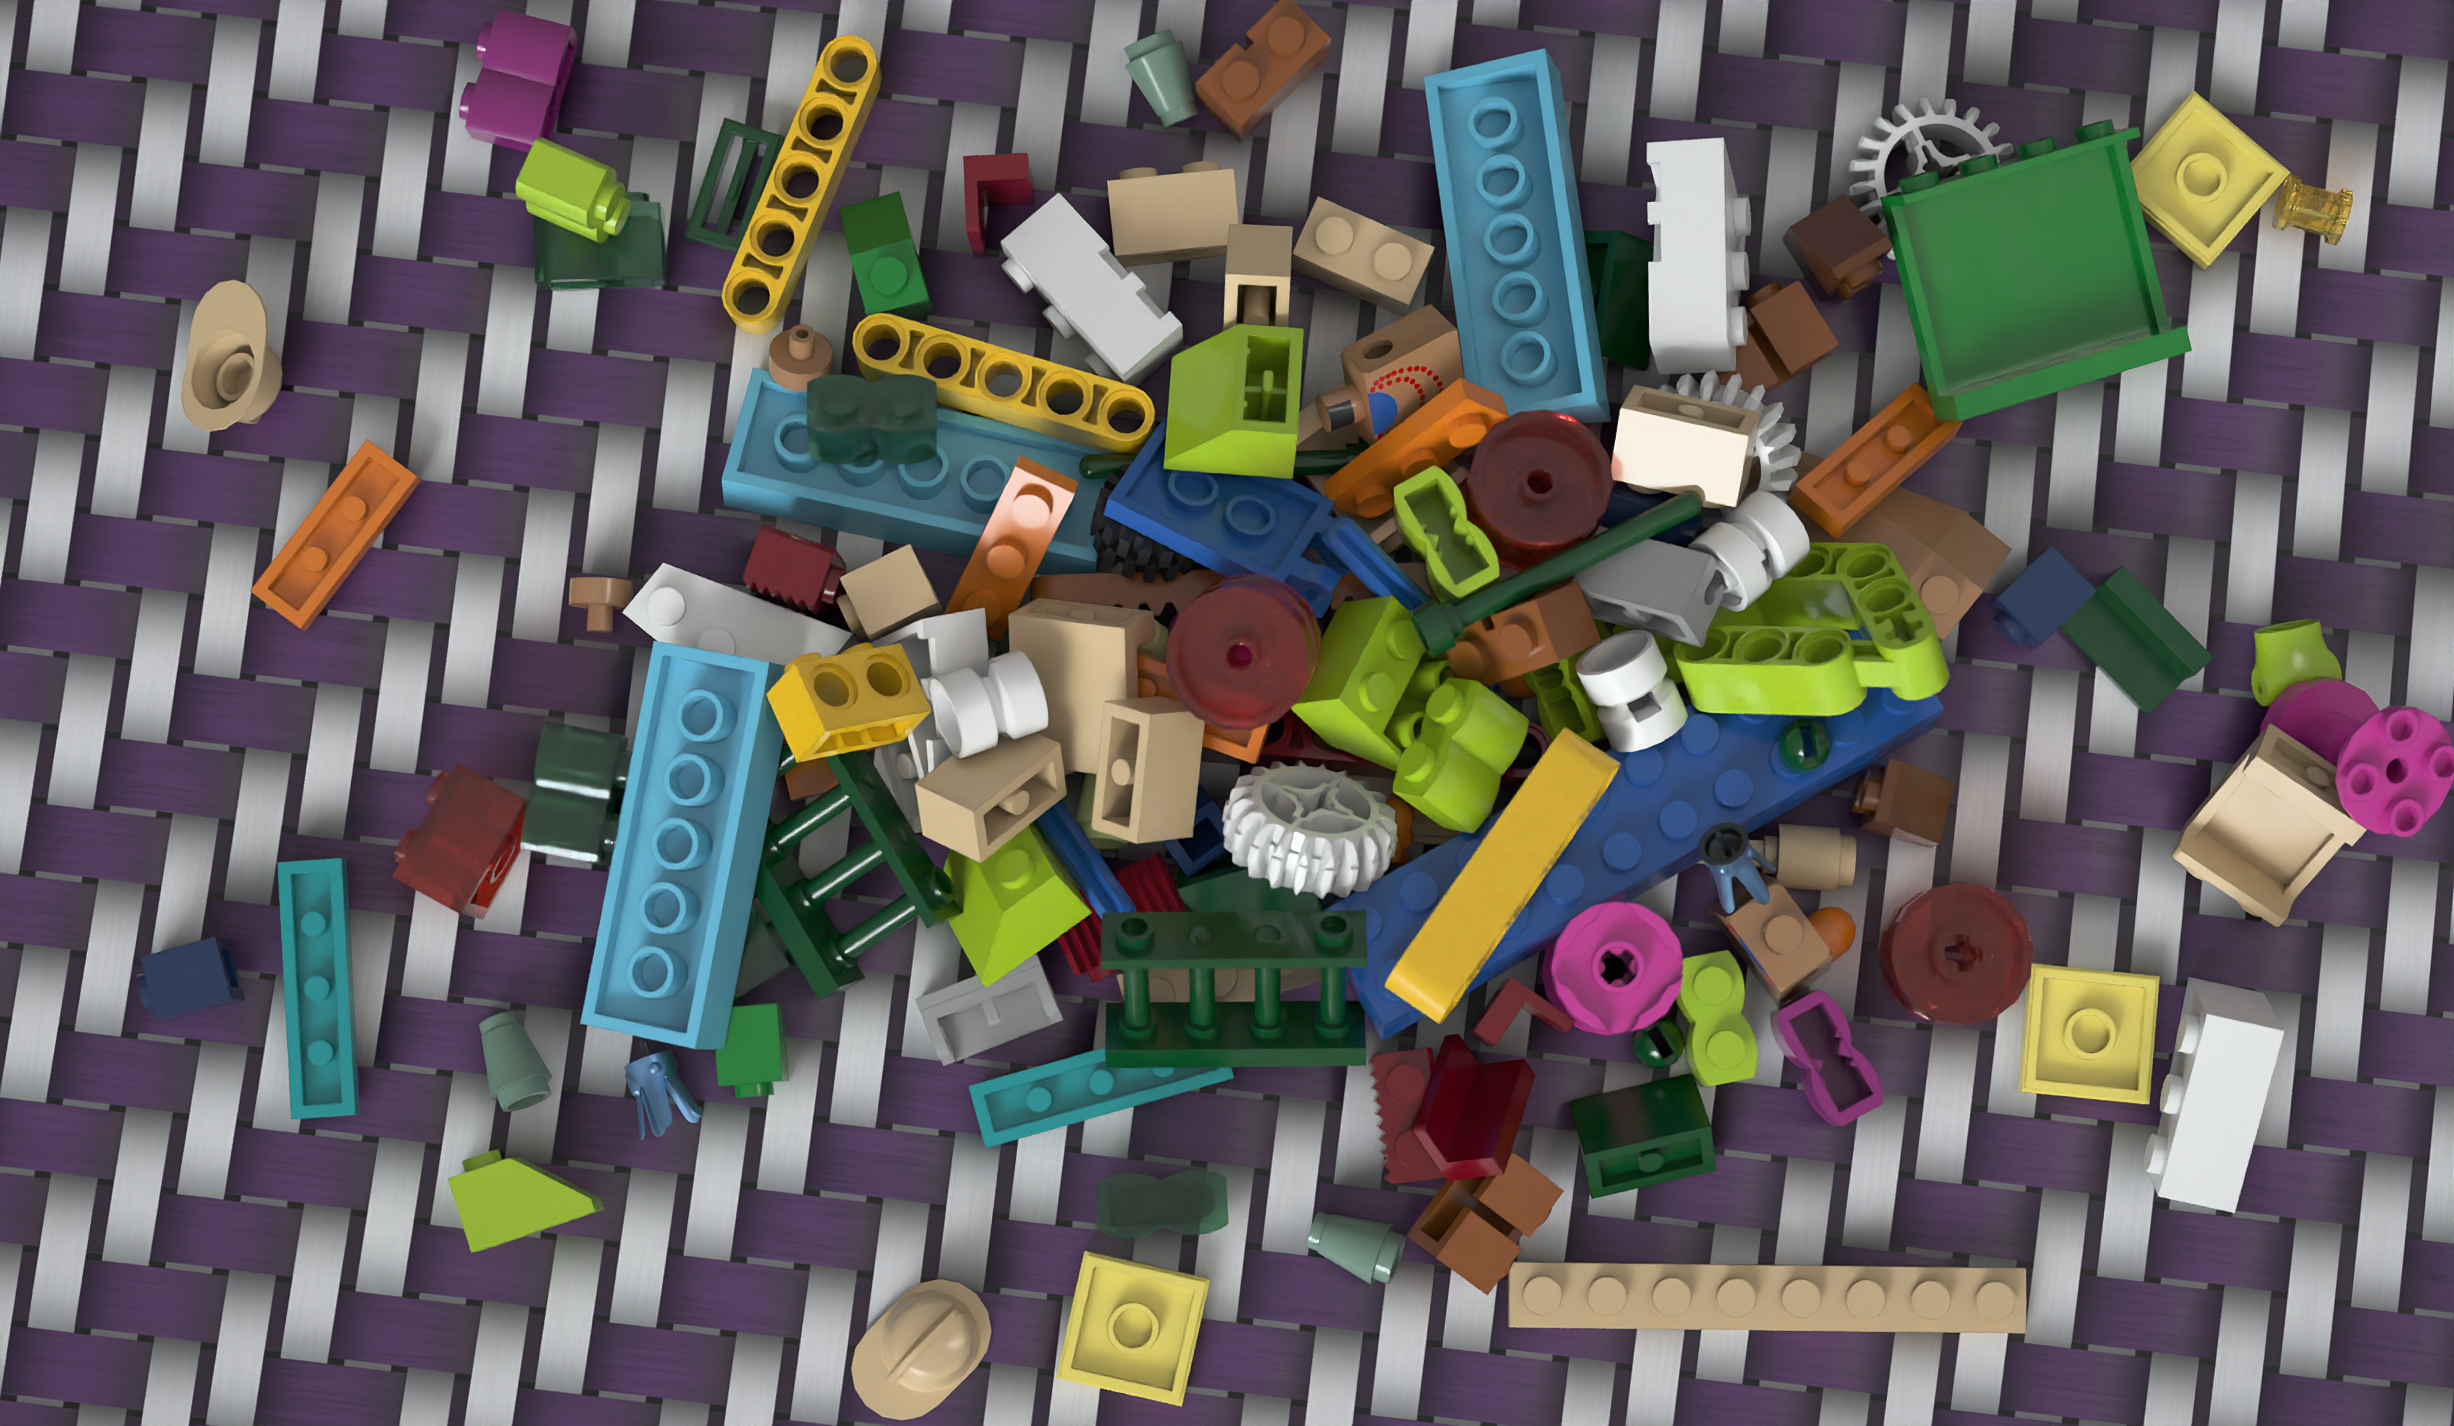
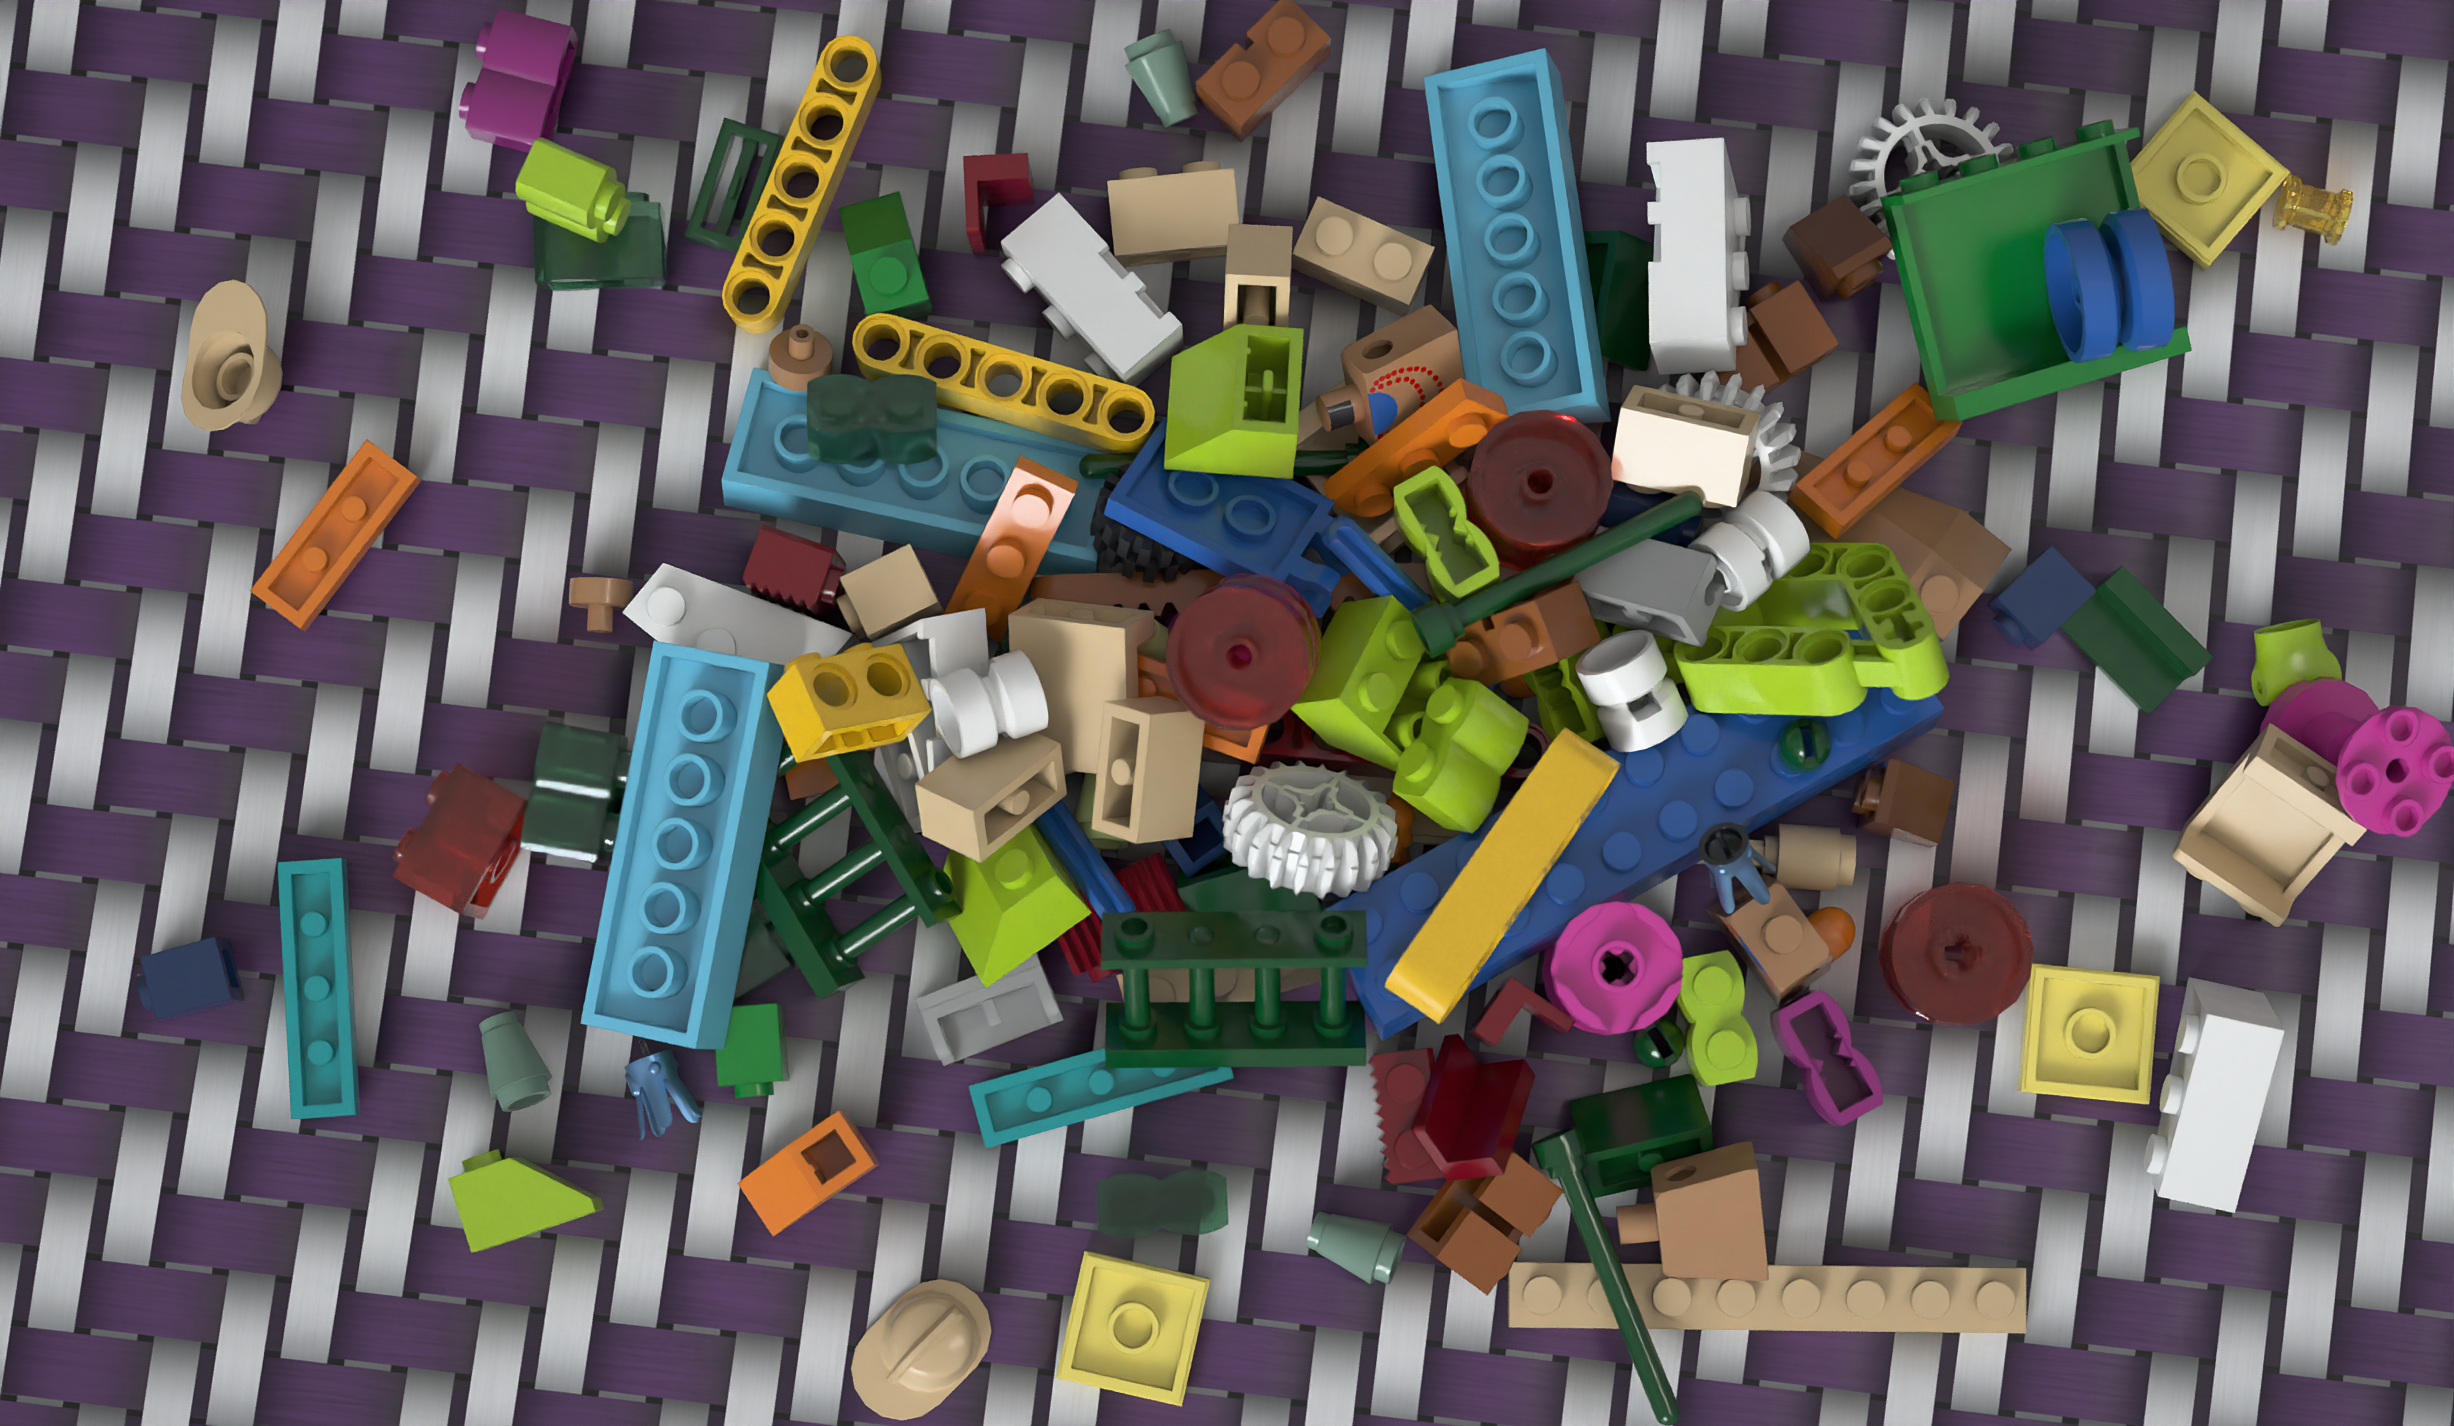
(808, 1172): none -> orange slope
(1564, 1159): none -> dark green piece
(1703, 1216): none -> medium nougat torso
(2109, 284): none -> blue wheel

